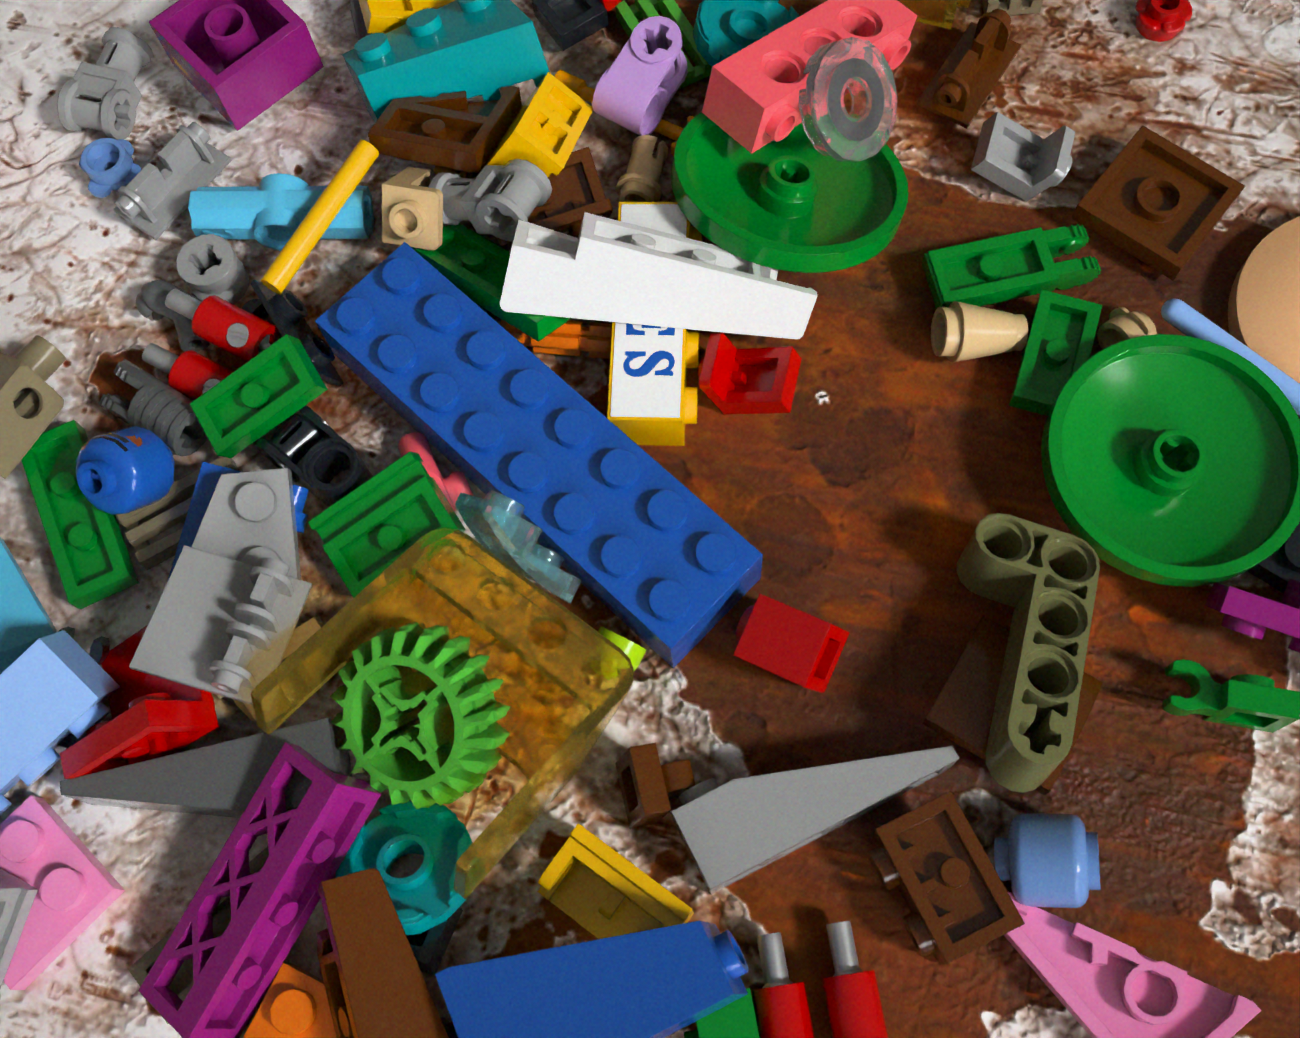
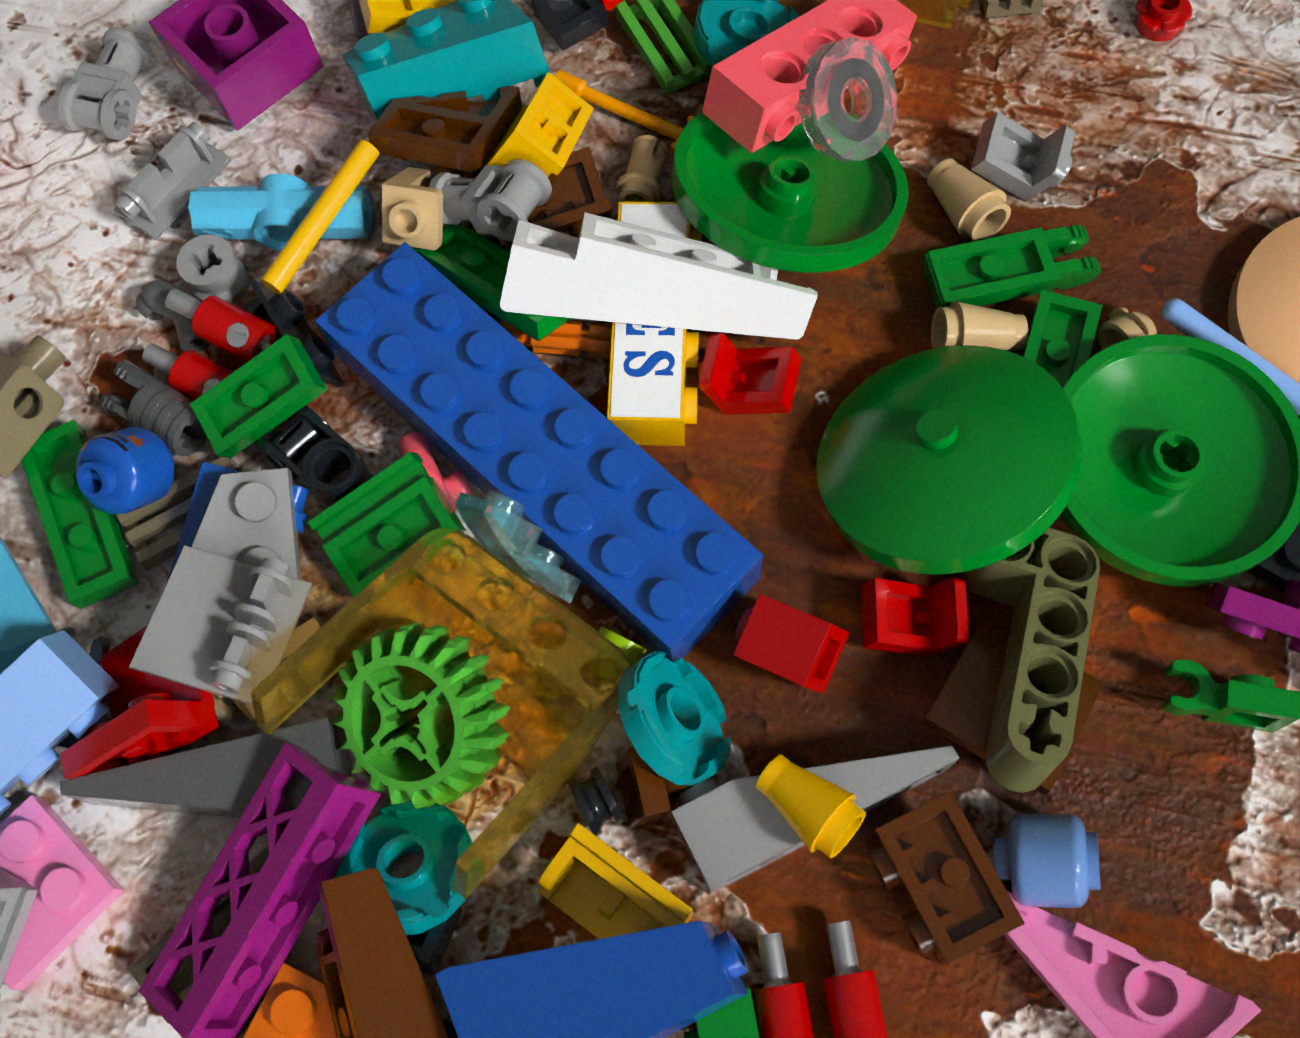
(108, 165): medium blue plate -> none
(595, 801): none -> black bush
(643, 77): lavender piece -> none
(675, 749): none -> teal tile
(811, 805): none -> yellow cone
(914, 616): none -> red bracket
(950, 459): none -> green dish
(971, 69): reddish brown hinge -> none
(971, 203): none -> tan cone
(1157, 202): reddish brown plate -> none

